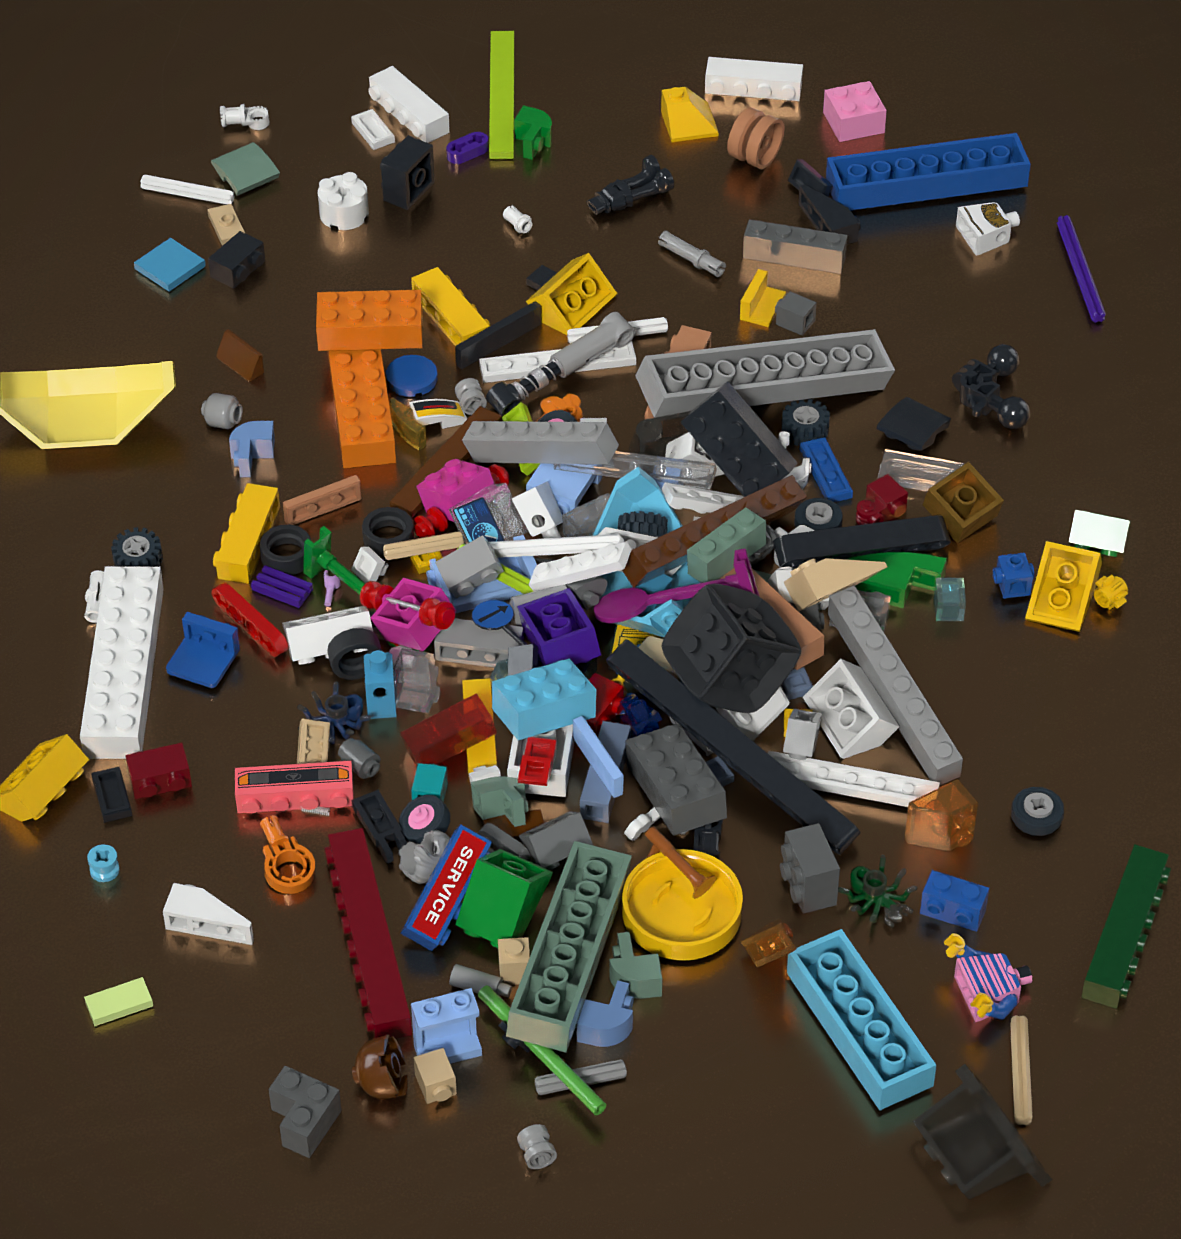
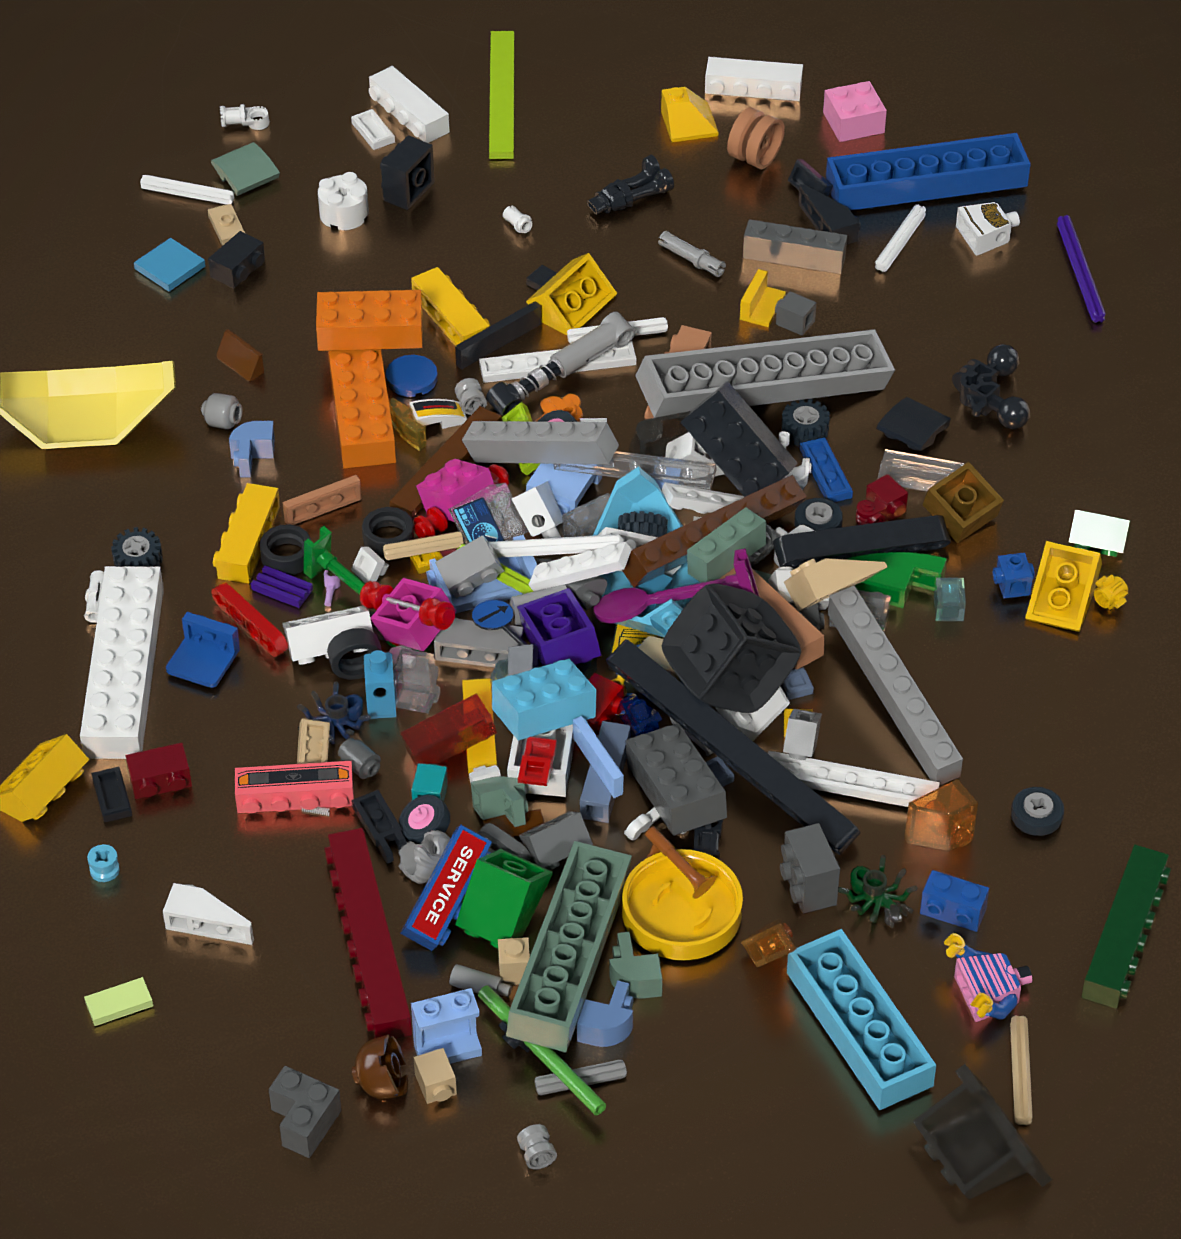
(284, 851): orange pin -> none
(467, 147): dark purple beam -> none
(534, 129): green brick -> none
(850, 710): white slope -> none
(900, 238): none -> white axle

